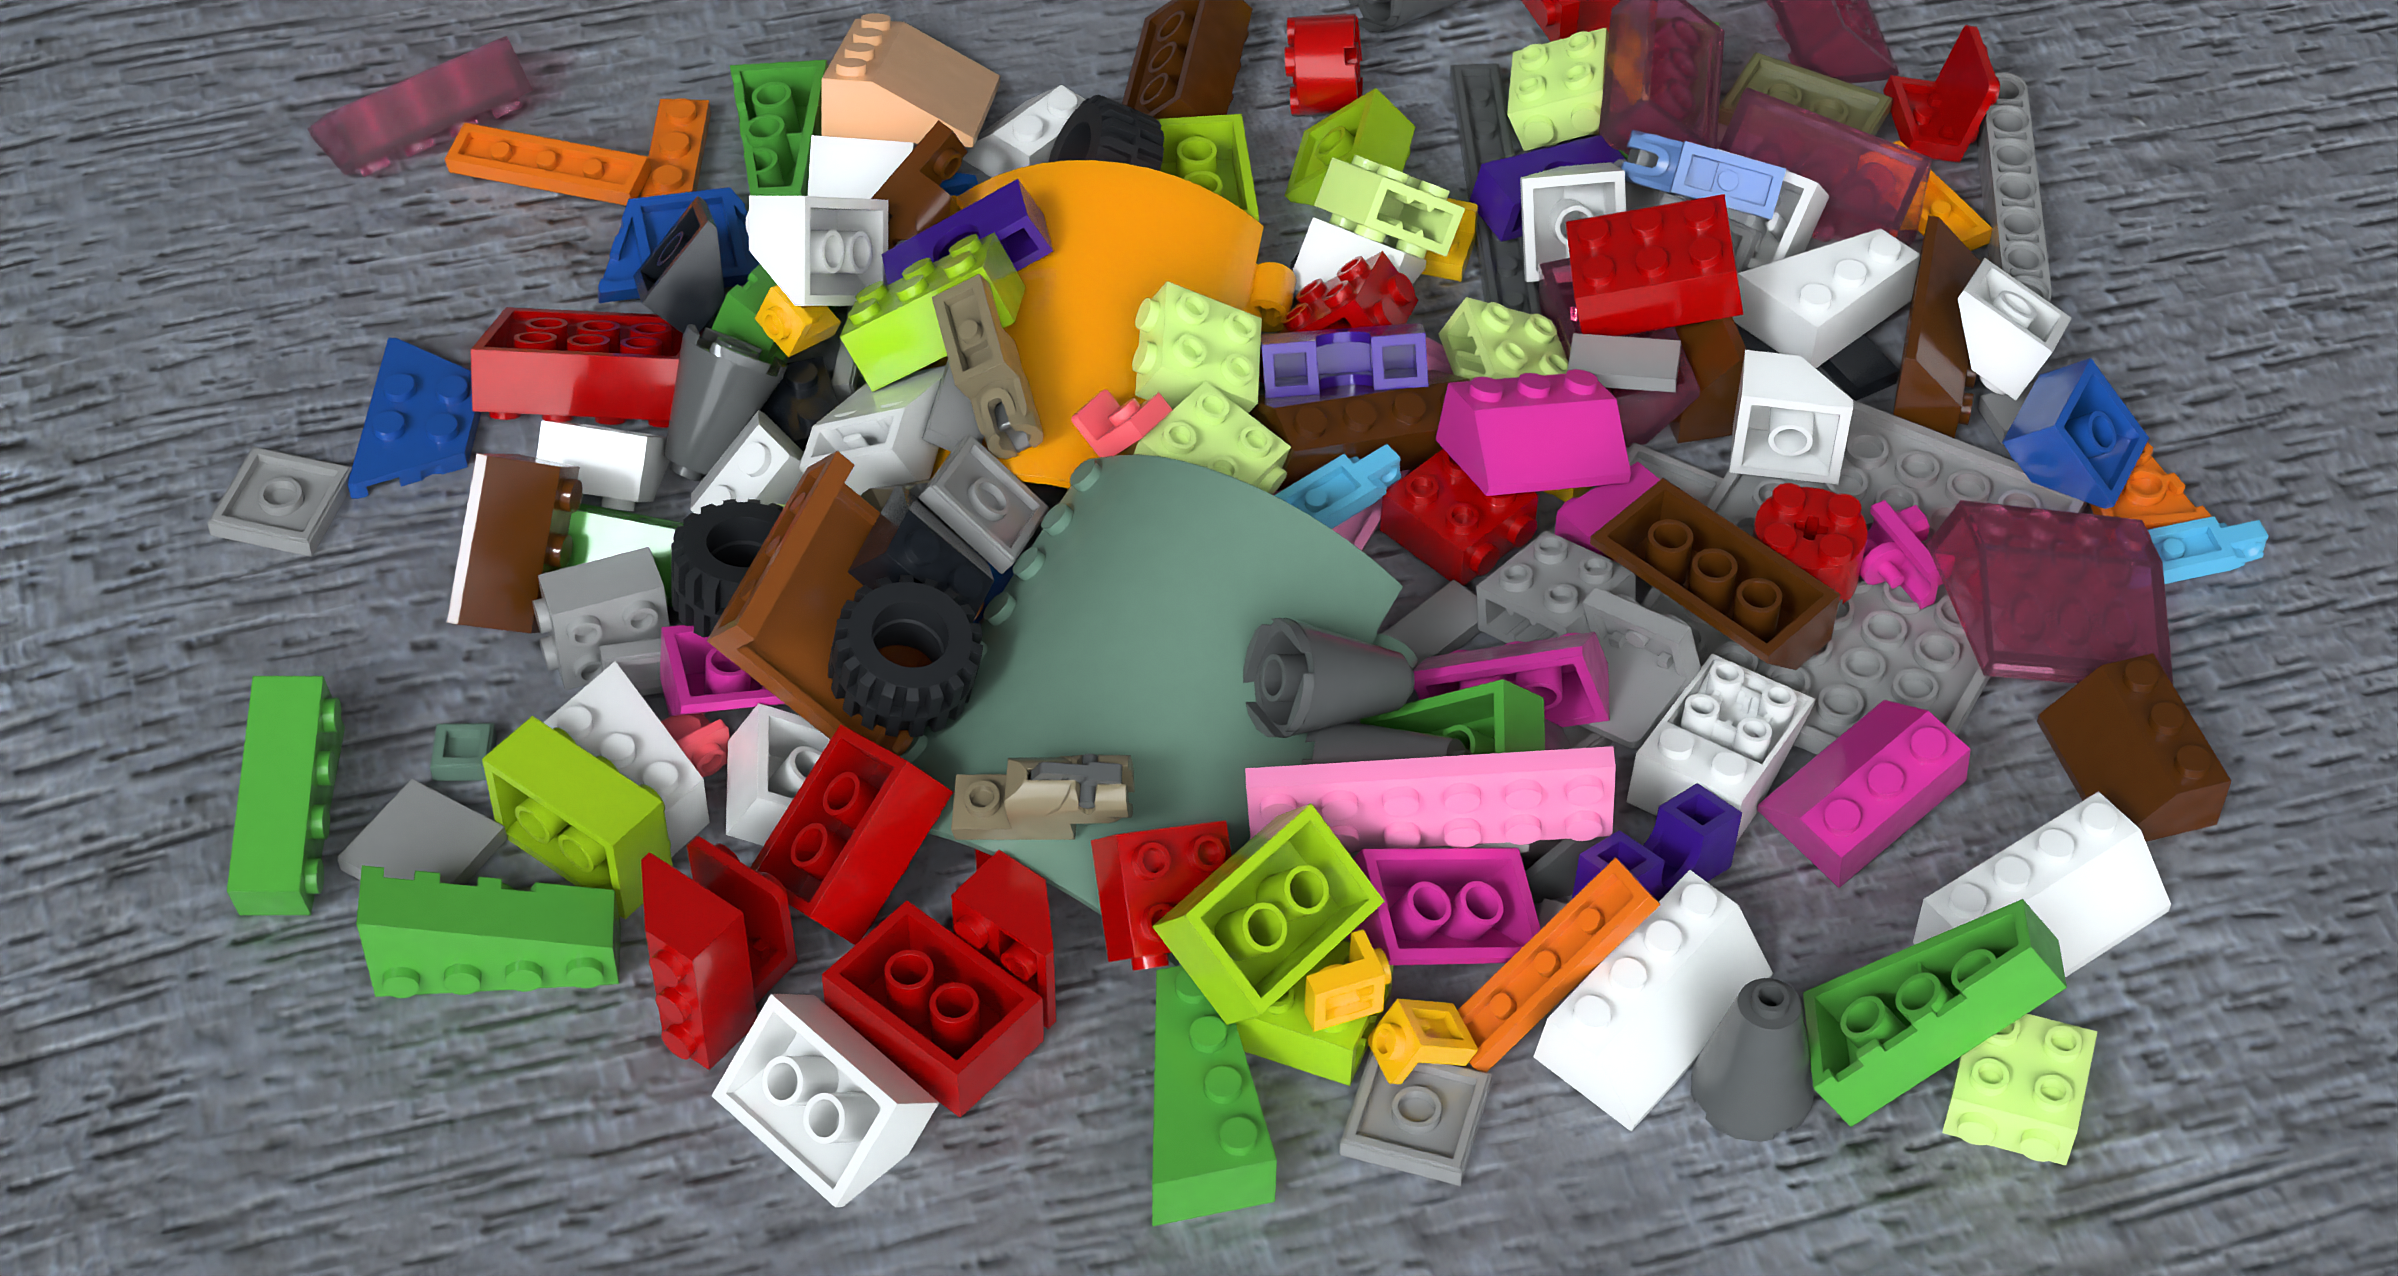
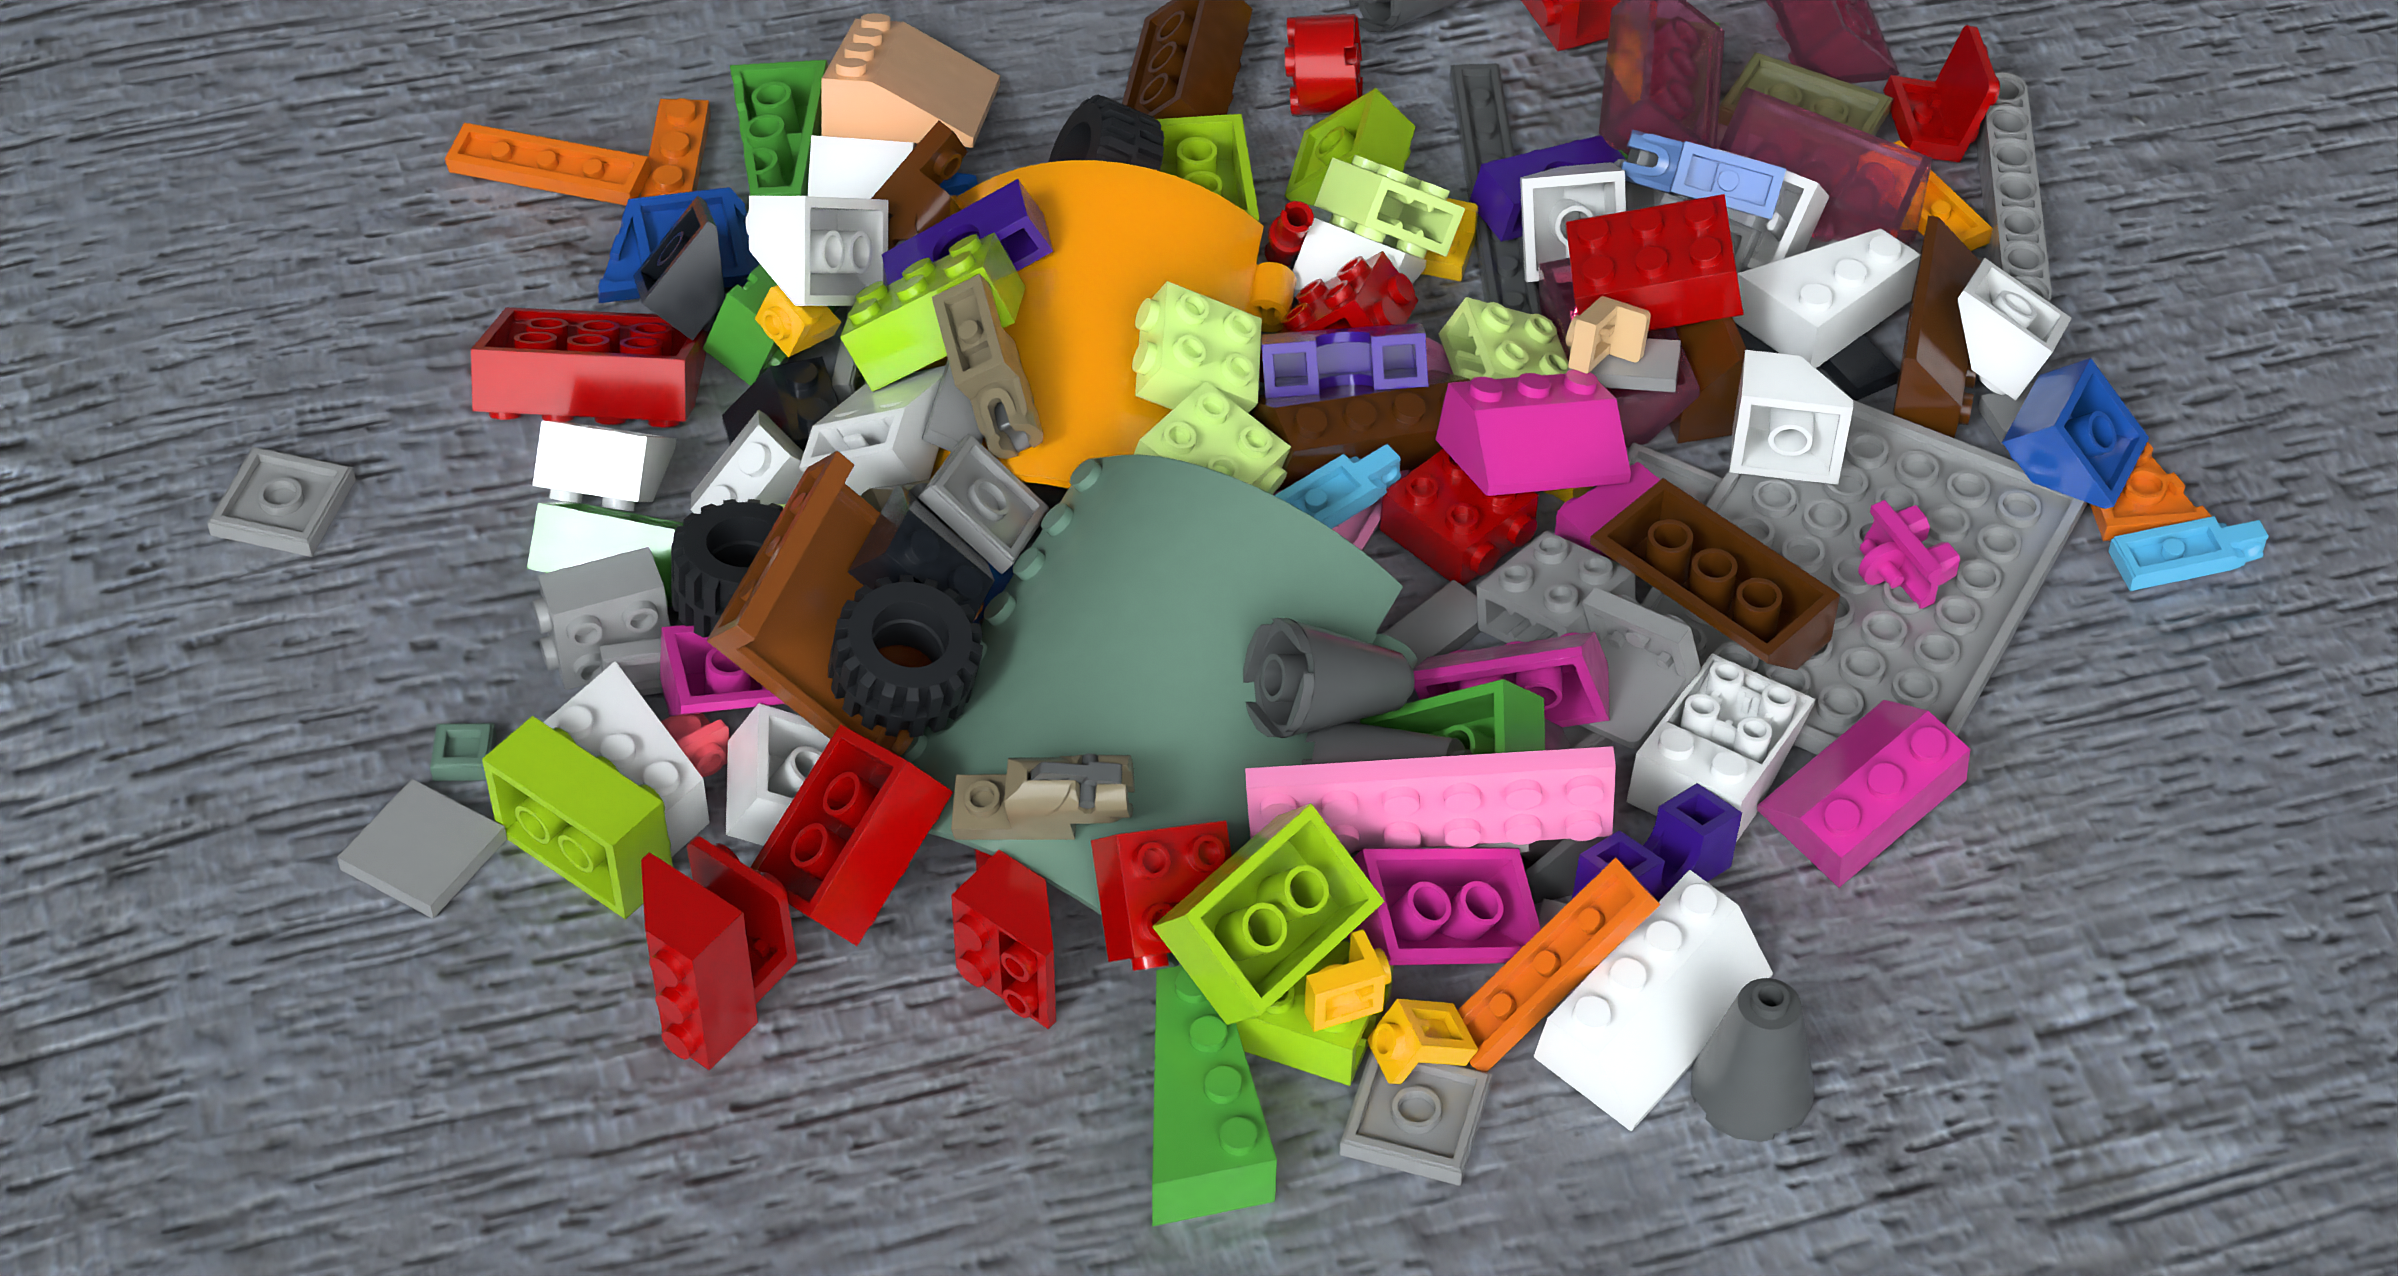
(284, 795): bright green wedge -> none
(415, 420): blue wing -> none
(421, 108): clear pink slope -> none
(484, 936): bright green wedge -> none
(510, 536): reddish brown slope -> none
(715, 397): dark grey cone -> none
(823, 1097): white slope -> none
(935, 1007): red brick -> none
(1024, 134): white slope -> none
(1116, 427): coral bracket -> none
(1288, 233): none -> red pin
(1558, 89): yellowish green brick -> none
(1604, 330): none -> tan bracket
(1816, 532): red brick -> none
(1926, 1007): bright green wedge -> none
(2023, 1089): yellowish green brick -> none
(2052, 589): clear pink slope -> none
(2079, 874): white slope -> none
(2138, 747): reddish brown slope -> none

